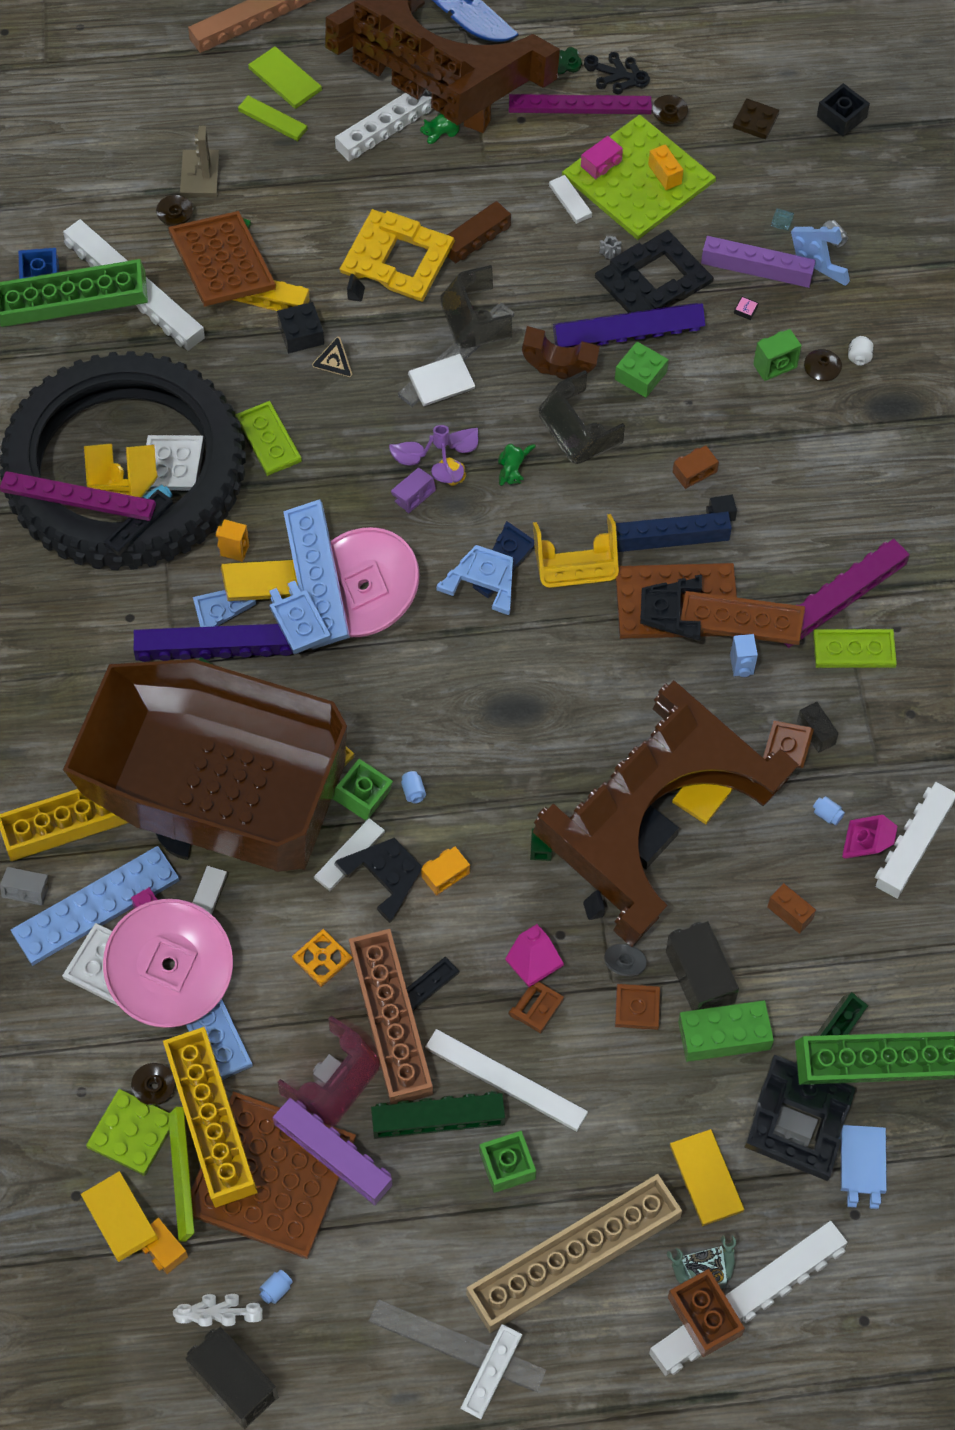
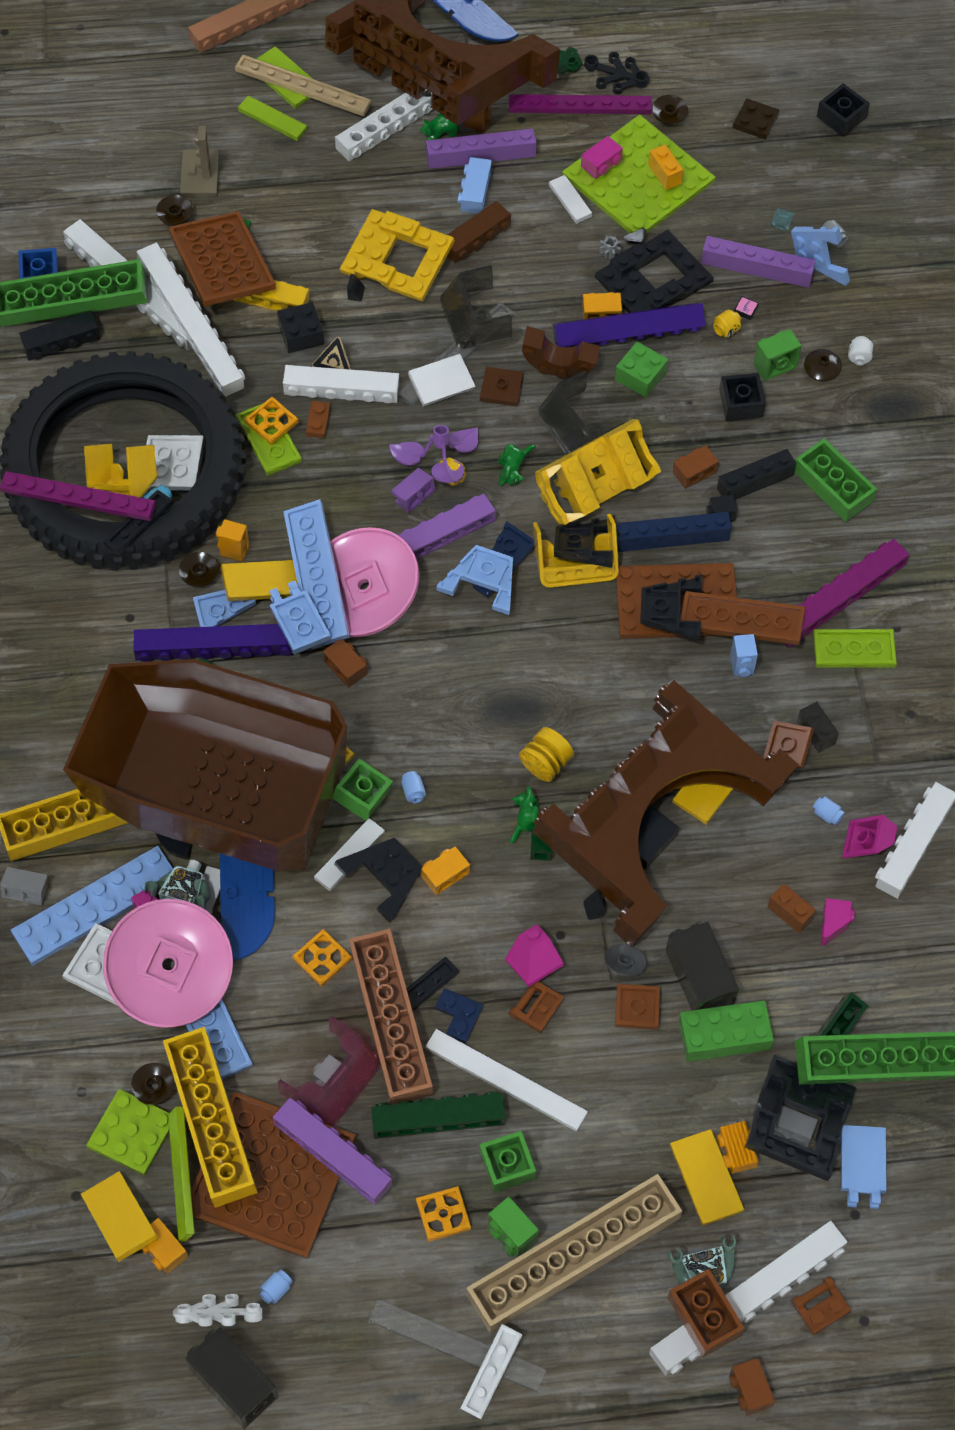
(59, 335): none -> black brick
(182, 884): none -> torso
(191, 320): none -> white brick
(198, 562): none -> dark brown dish
(244, 904): none -> blue door
(260, 429): none -> light orange piece
(303, 85): none -> tan tile
(318, 419): none -> dark orange plate
(341, 384): none -> white brick
(345, 662): none -> dark orange brick
(434, 1215): none -> light orange piece
(449, 526): none -> medium lavender brick
(464, 1012): none -> dark blue plate
(475, 185): none -> light blue brick
(489, 146): none -> medium lavender brick
(501, 386): none -> reddish brown plate
(512, 1228): none -> bright green brick
(527, 814): none -> green animal
(546, 754): none -> yellow wheel
(576, 543): none -> black wing
(601, 304): none -> light orange brick
(618, 467): none -> yellow piece
(636, 237): none -> slope
(727, 323): none -> yellow head
(733, 1140): none -> light orange brick
(742, 396): none -> black brick
(751, 1387): none -> dark orange brick
(757, 475): none -> black brick
(825, 1312): none -> dark orange plate
(835, 480): none -> bright green brick
(836, 919): none -> dark pink slope

